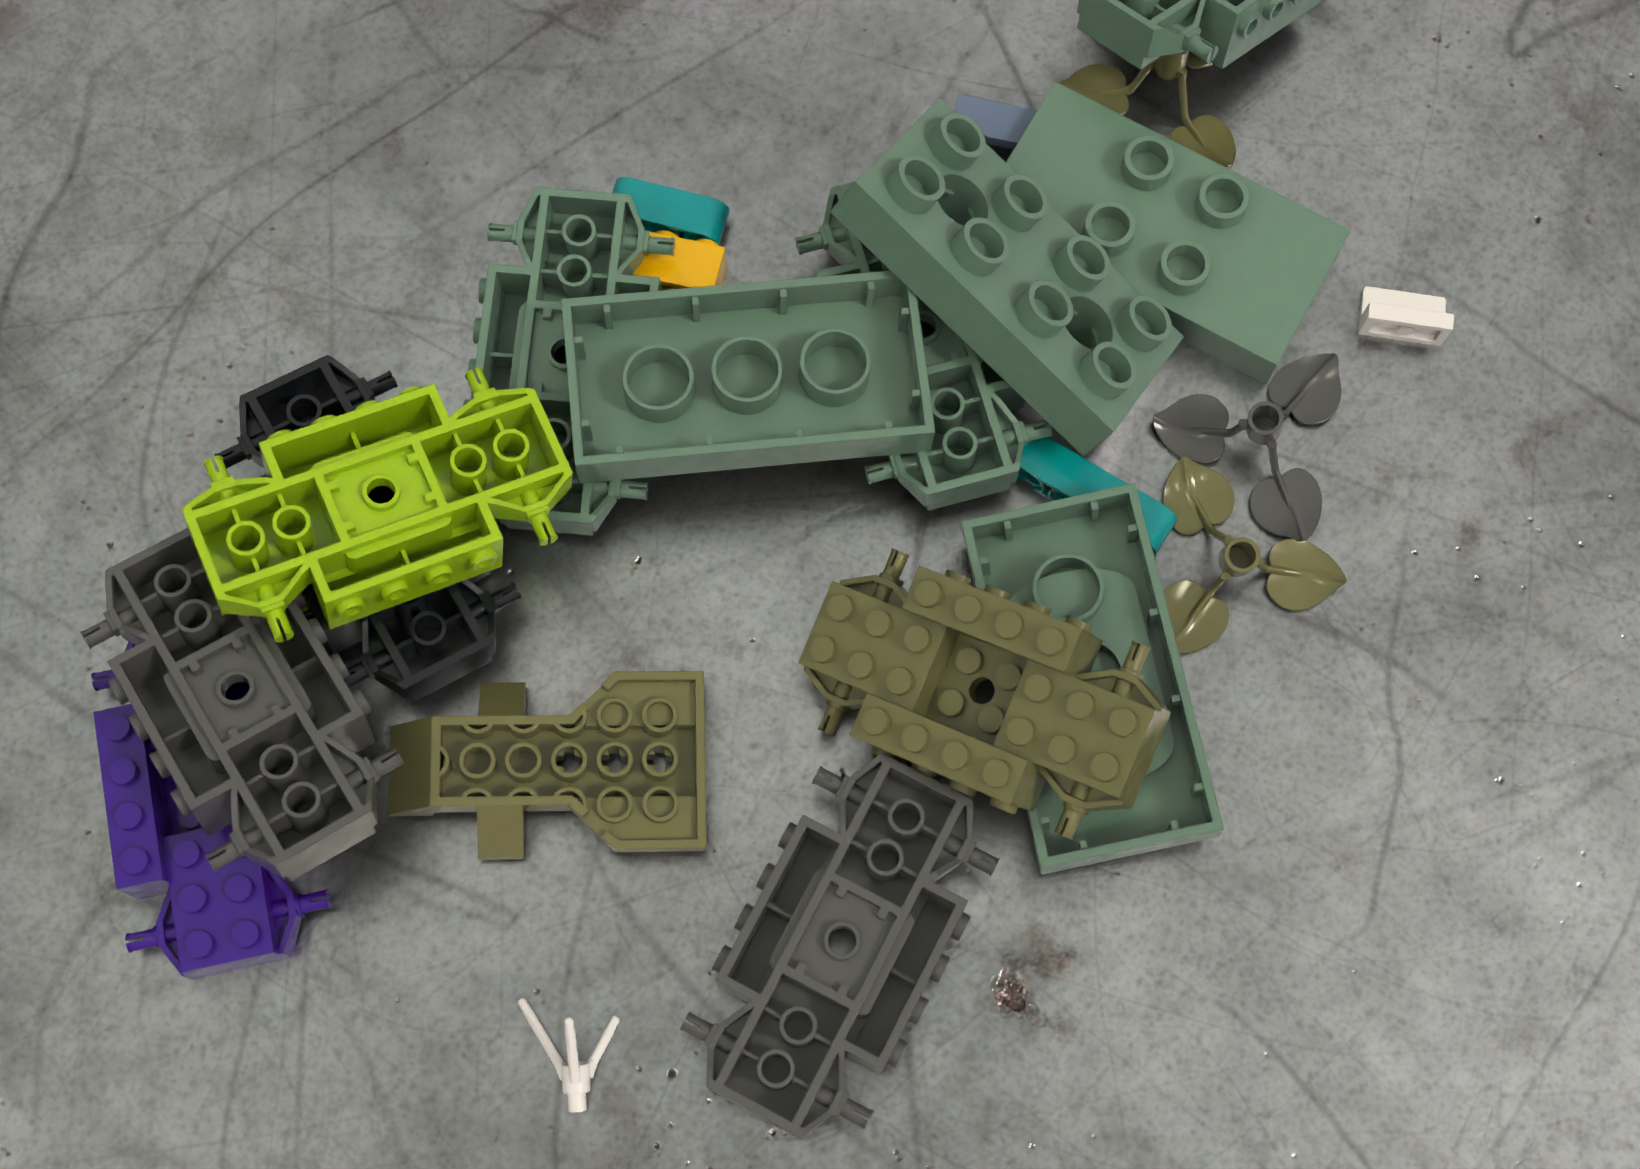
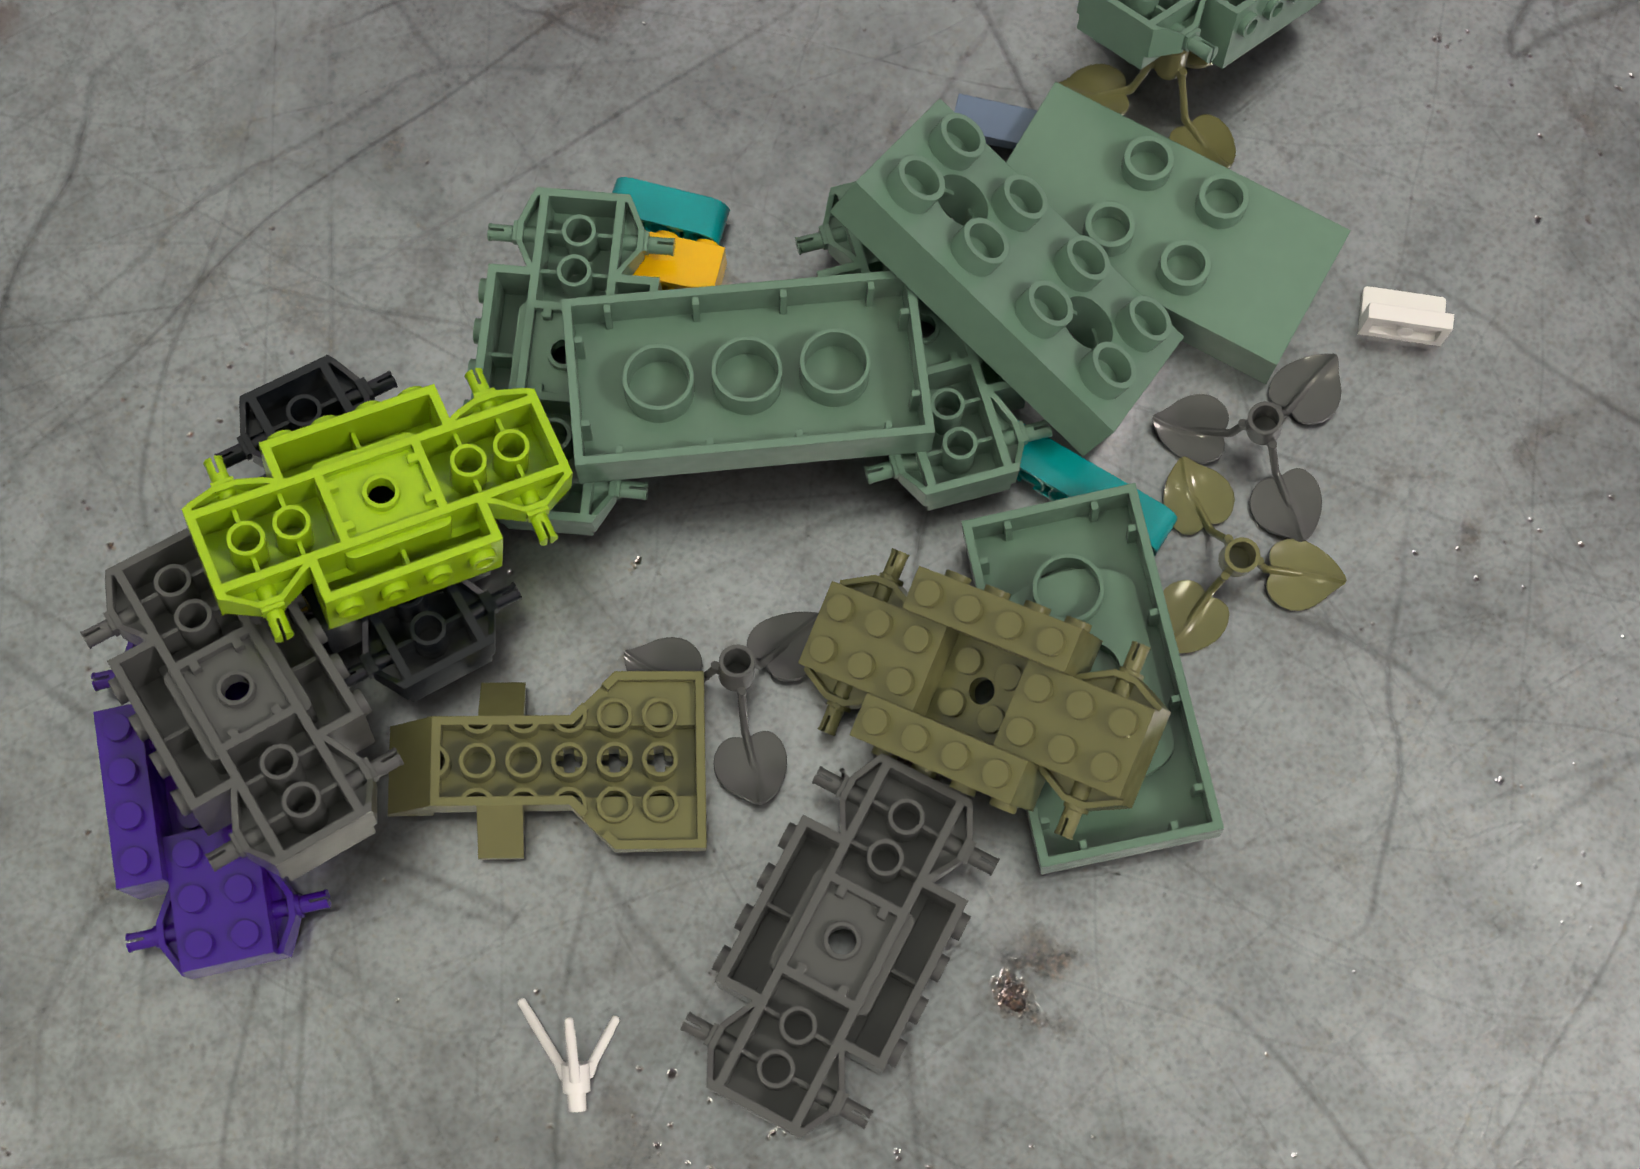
(756, 763): none -> dark grey plant

